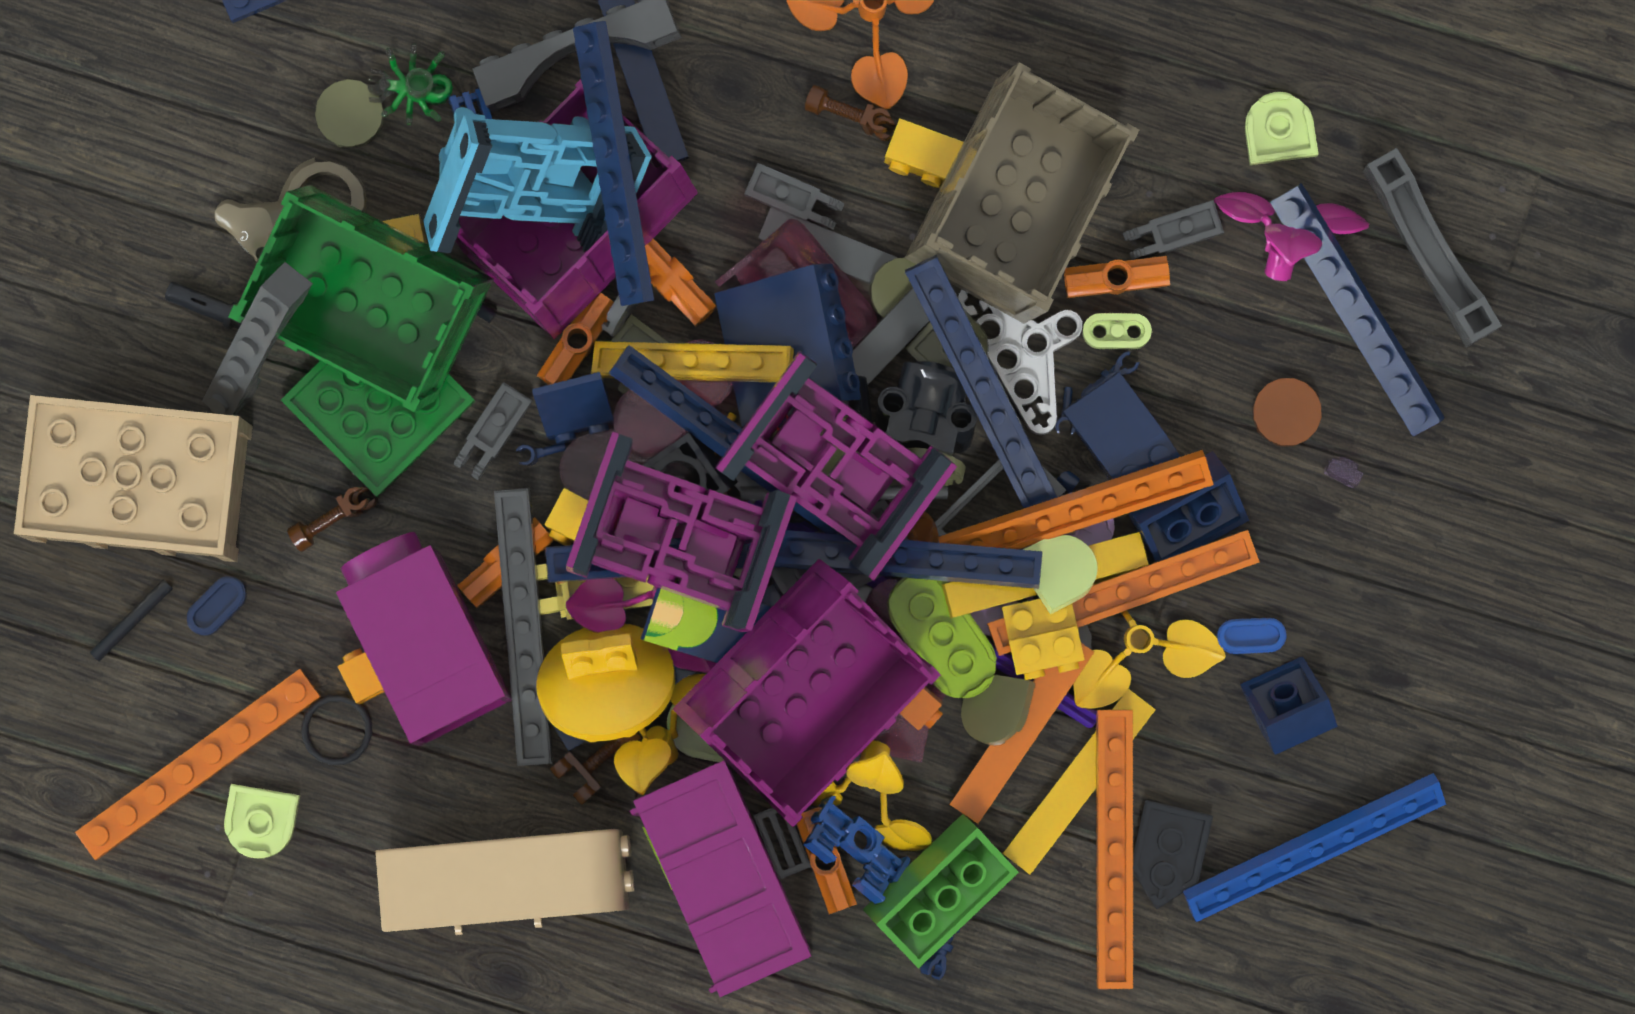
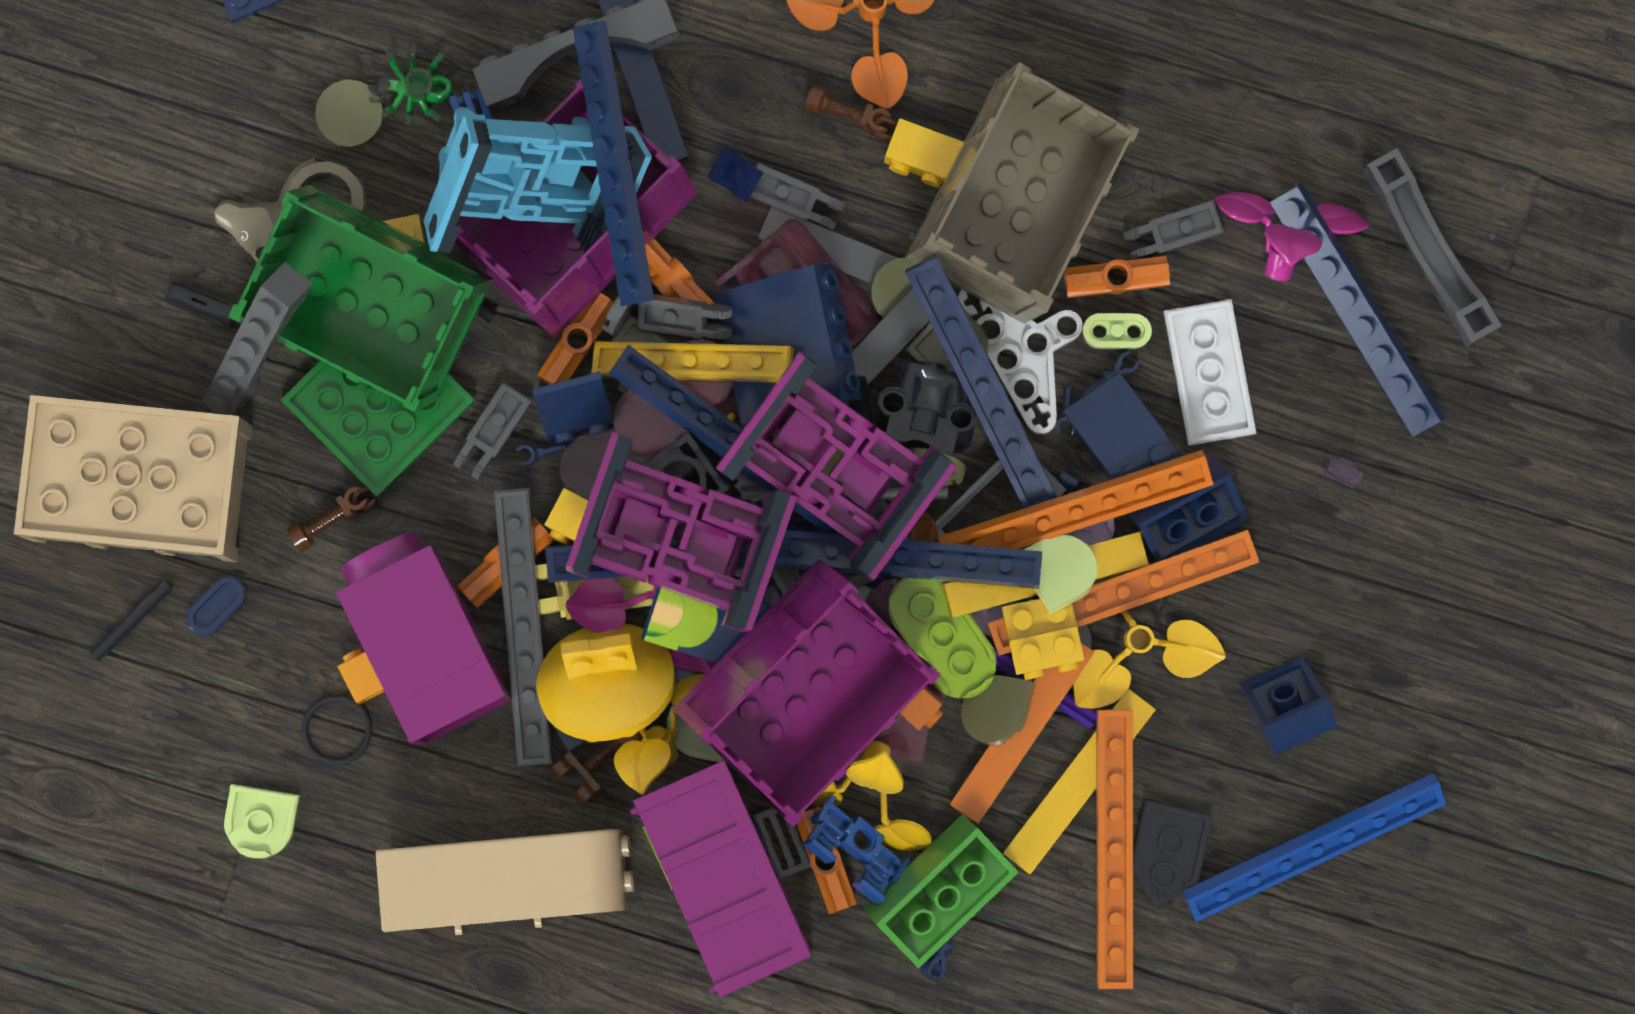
(198, 764): orange plate -> none
(683, 317): none -> dark grey hinge
(735, 174): none -> clear blue bracket
(1209, 372): none -> white tile
(1251, 635): blue tile -> none
(1279, 130): yellowish green tile -> none
(1287, 412): dark orange tile -> none

